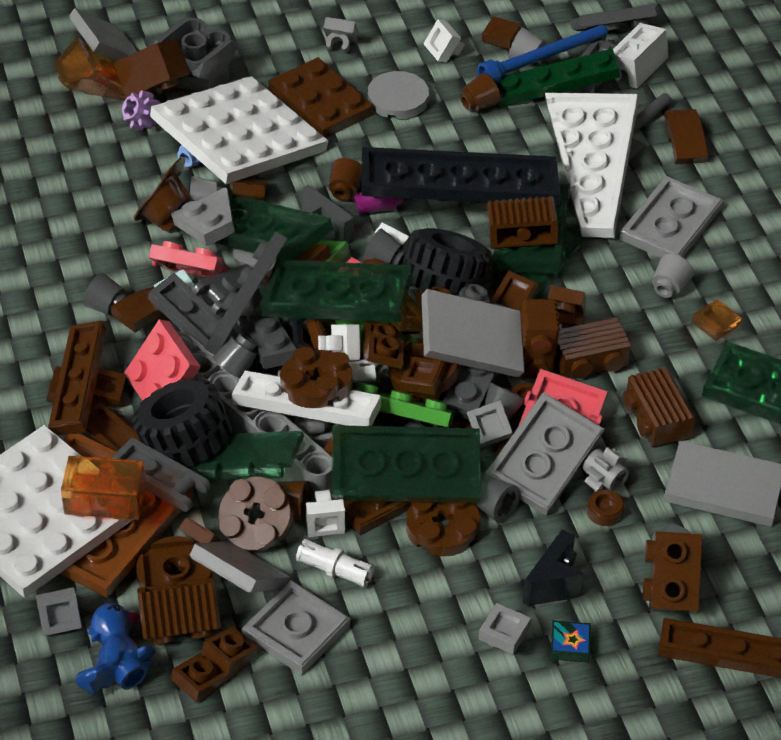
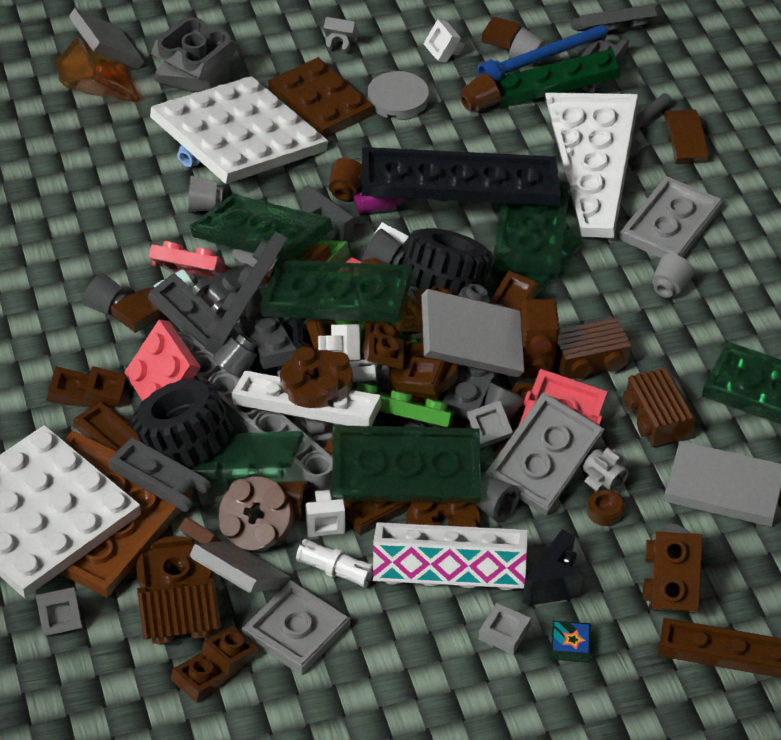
(77, 378): reddish brown tile -> none
(103, 487): clear orange brick -> none
(120, 656): blue animal -> none
(138, 109): lavender gear -> none
(152, 68): reddish brown brick -> none
(166, 199): reddish brown piece -> none
(207, 218): light grey wing -> none
(250, 187): reddish brown tile -> none
(449, 555): none -> white brick
(522, 222): reddish brown brick -> none
(570, 305): reddish brown slope -> none
(641, 53): white hinge -> none
(716, 320): clear orange tile -> none

